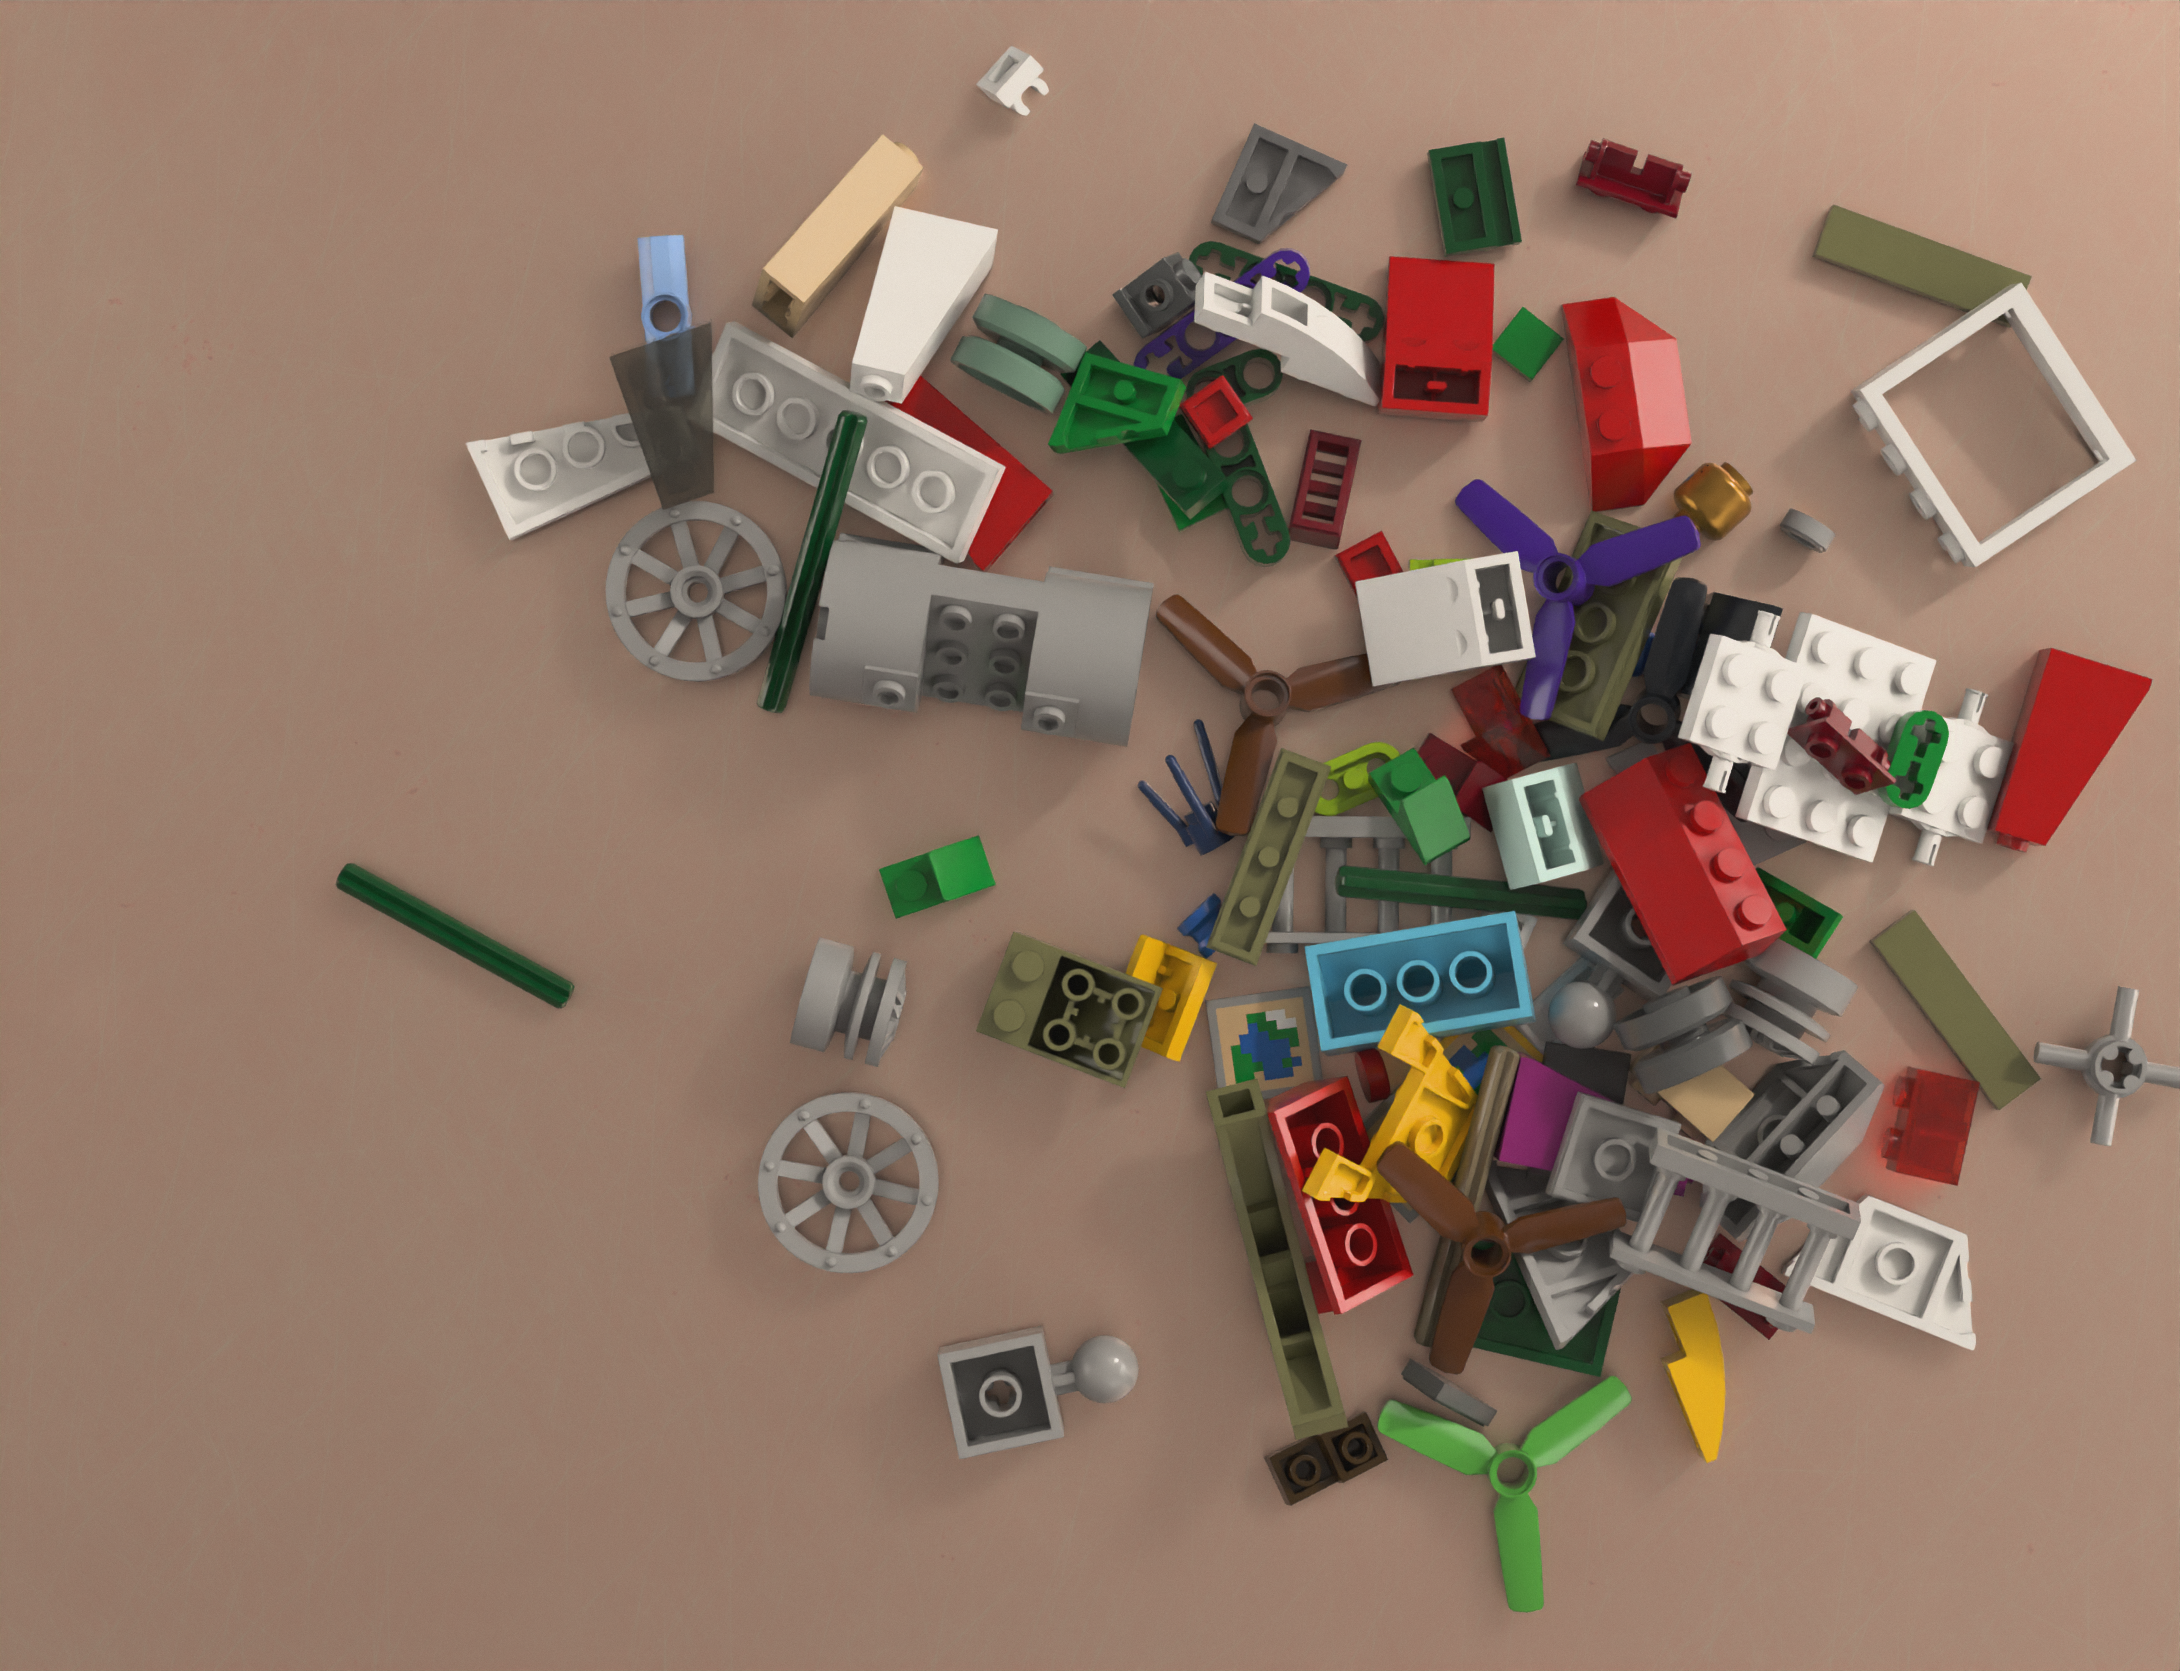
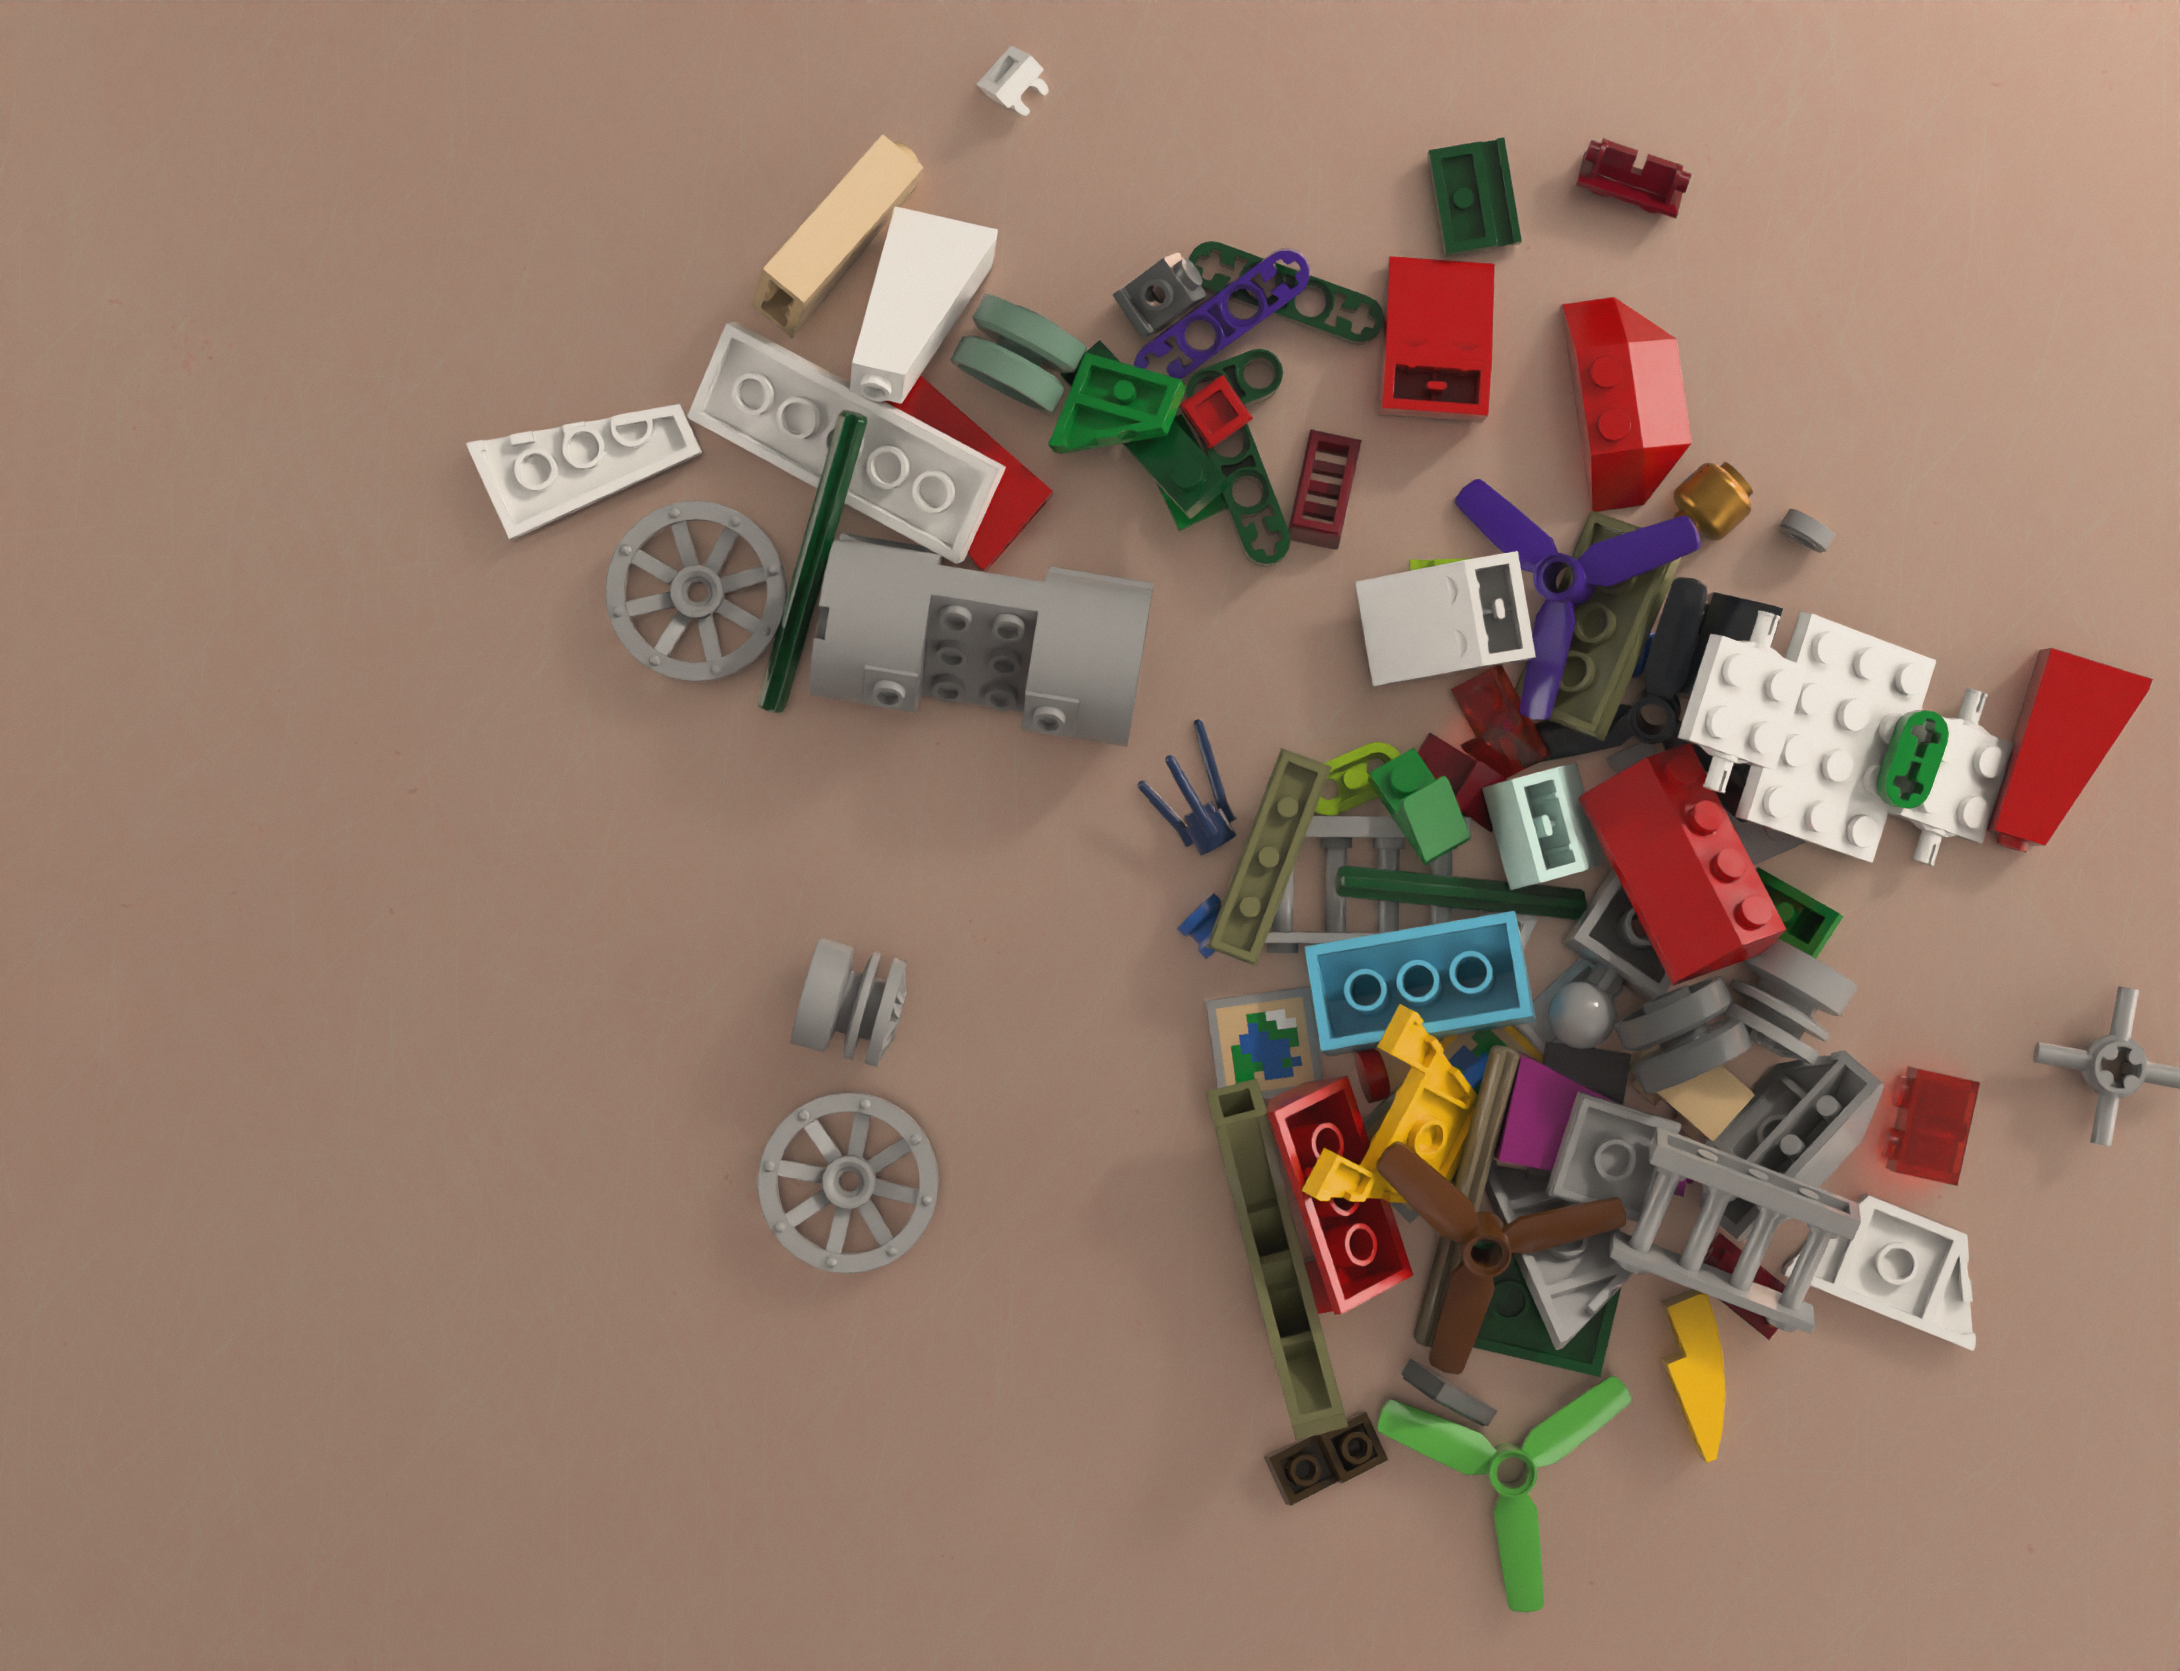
(454, 935): dark green axle -> none
(663, 279): light blue piece -> none
(671, 409): clear smoke wedge -> none
(937, 876): green slope -> none
(1069, 1009): olive slope -> none
(1101, 1370): light grey brick -> none
(1184, 986): yellow bracket -> none
(1255, 740): reddish brown piece -> none
(1272, 184): flat silver wing -> none
(1307, 336): white slope -> none
(1368, 560): red tile -> none
(1526, 344): green tile -> none
(1851, 759): dark red hinge -> none
(1912, 261): olive tile -> none
(1955, 1009): olive tile -> none
(2063, 379): white window -> none

